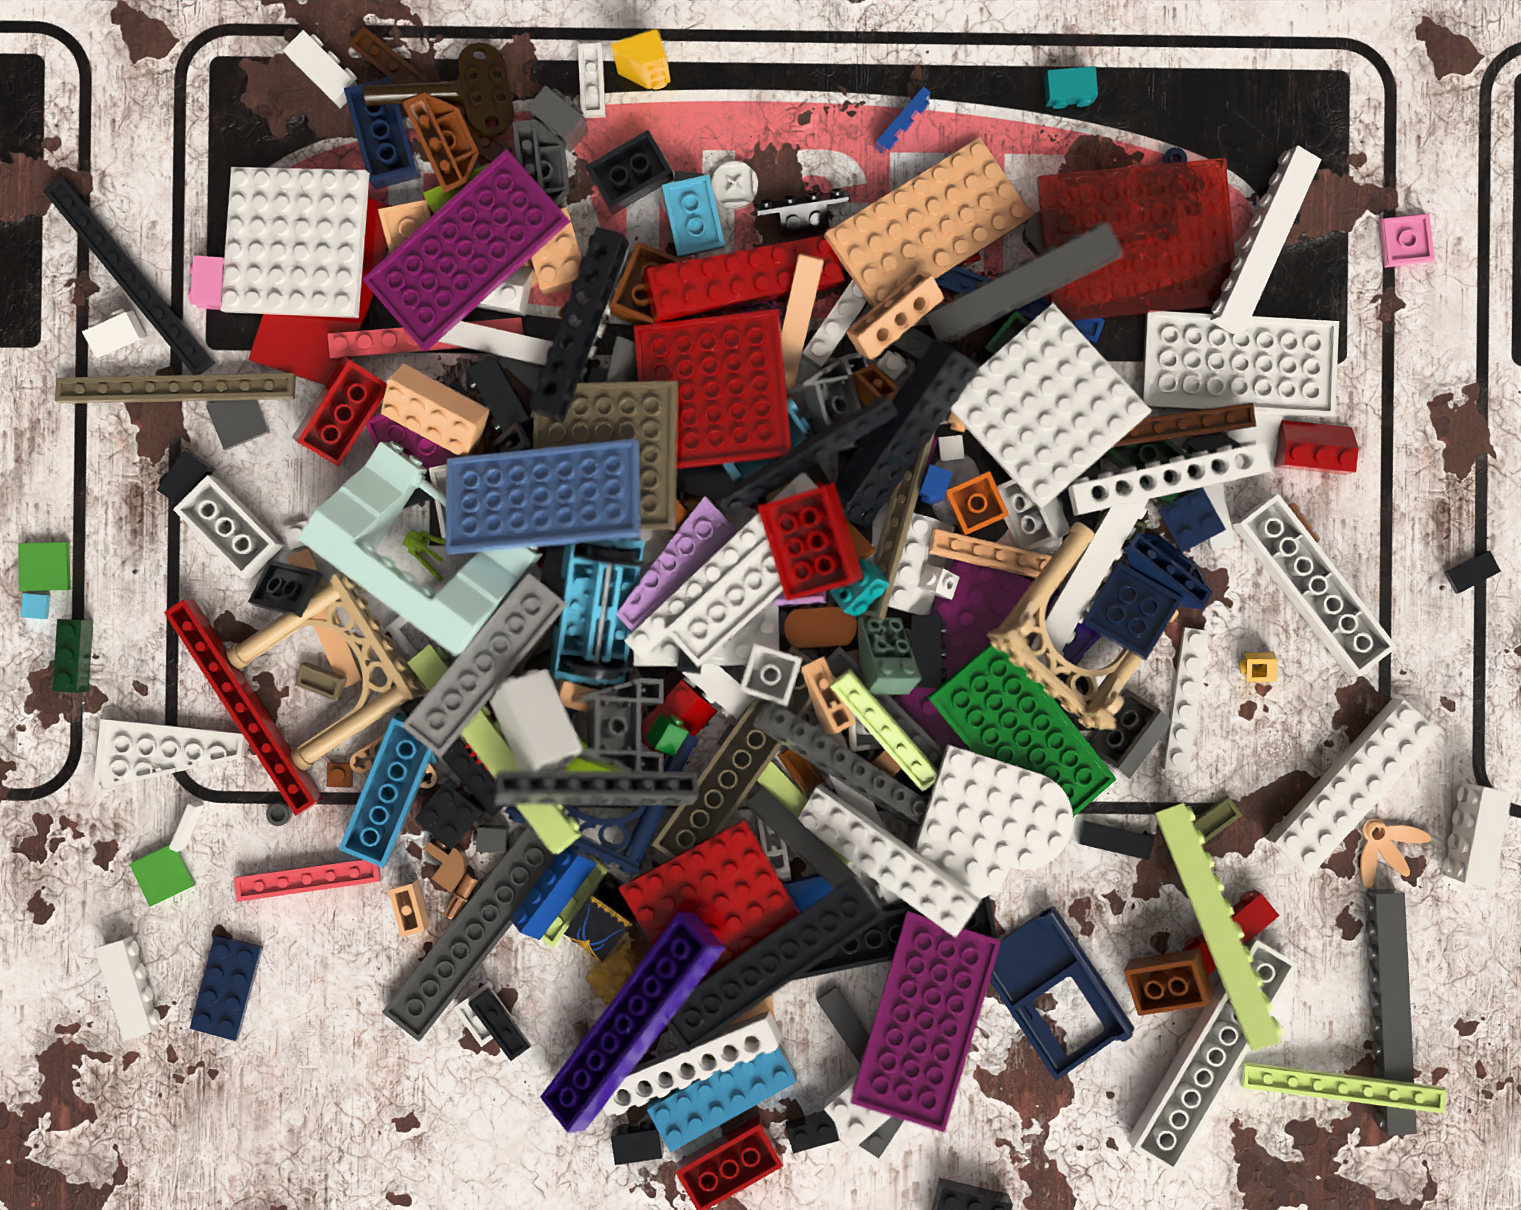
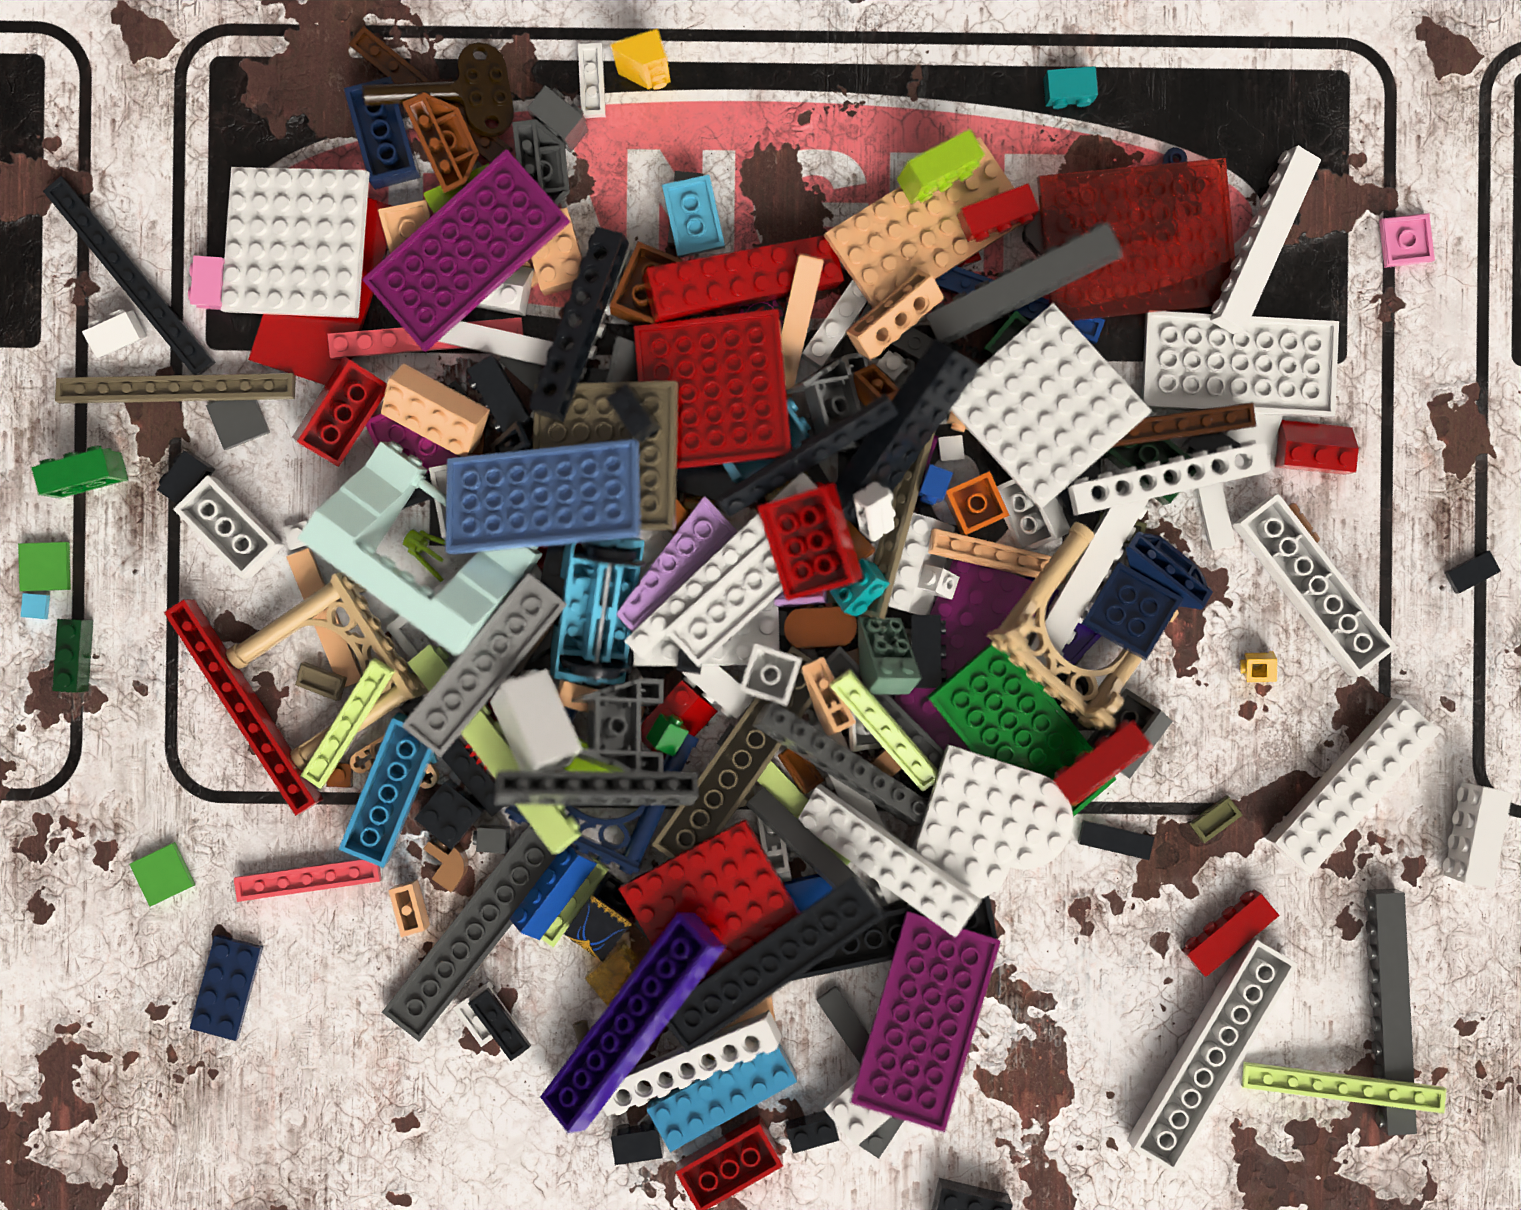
(79, 472): none -> green brick
(128, 987): white brick -> none
(147, 750): white wing -> none
(186, 826): white tile -> none
(279, 813): dark grey tile -> none
(285, 588): black plate -> none
(320, 66): white brick -> none
(348, 722): none -> yellowish green tile
(460, 896): medium nougat axle -> none
(630, 172): black brick -> none
(633, 413): none -> black brick
(734, 185): white tile -> none
(803, 213): black bracket -> none
(874, 511): none -> white brick
(903, 121): blue plate -> none
(940, 167): none -> lime brick
(998, 213): none -> red brick
(1035, 961): dark blue piece -> none
(1103, 763): none -> red brick
(1169, 982): dark orange brick -> none
(1185, 699): white plate -> none
(1191, 520): dark blue brick -> none
(1217, 927): yellowish green brick -> none
(1380, 840): light nougat plant -> none

